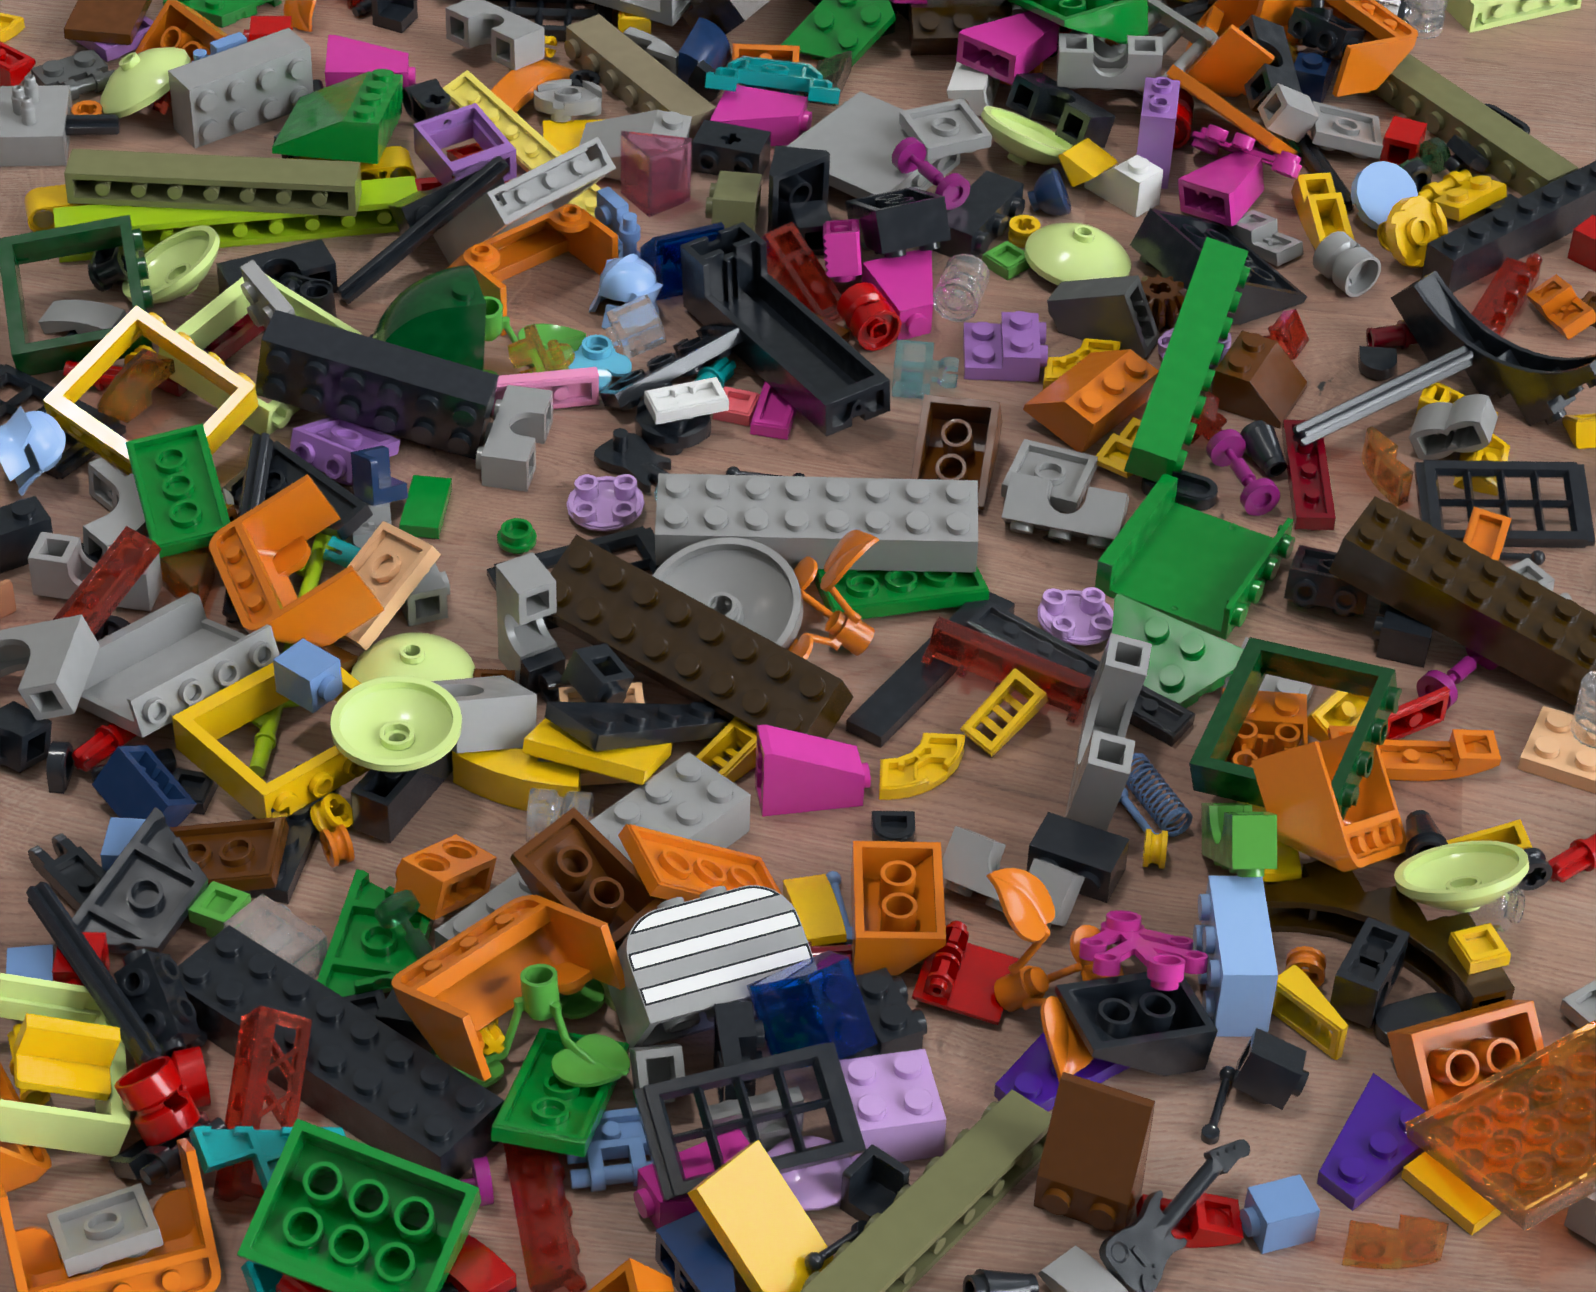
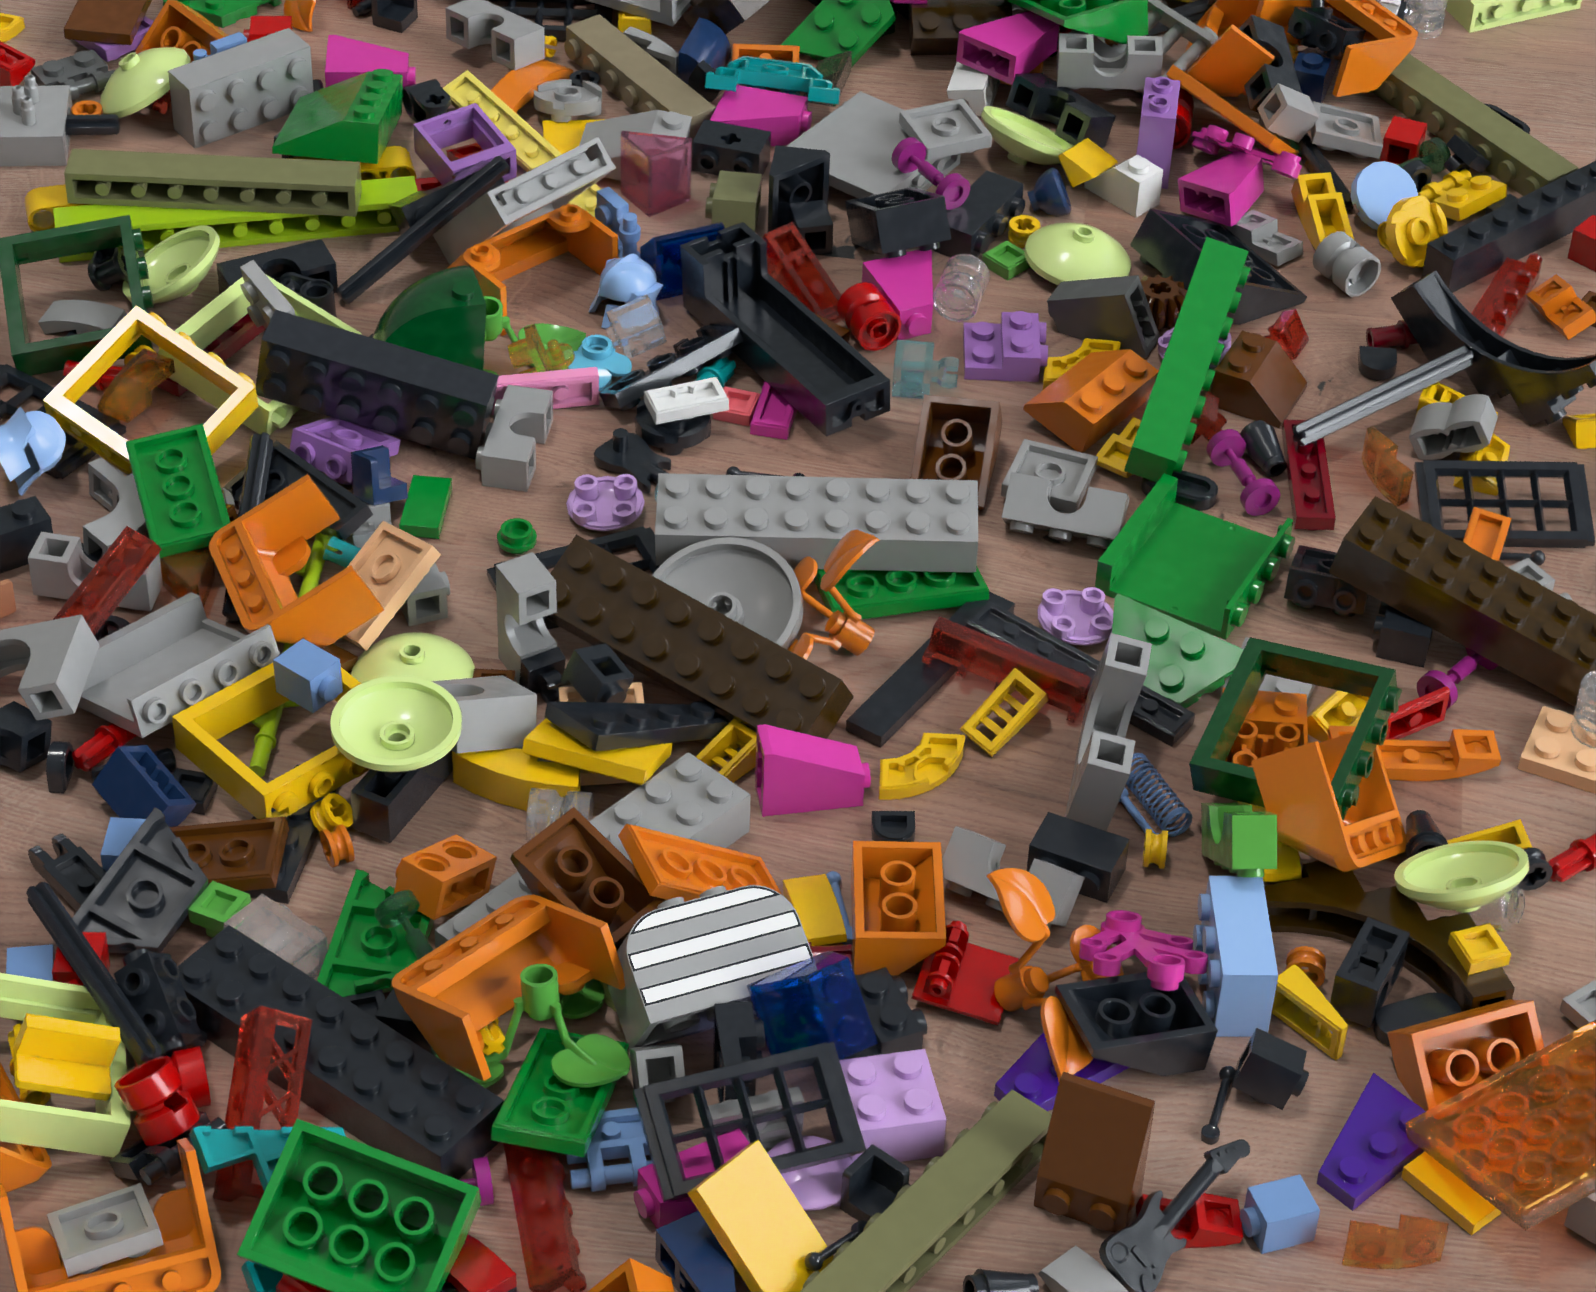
(842, 249): dark pink brick -> none

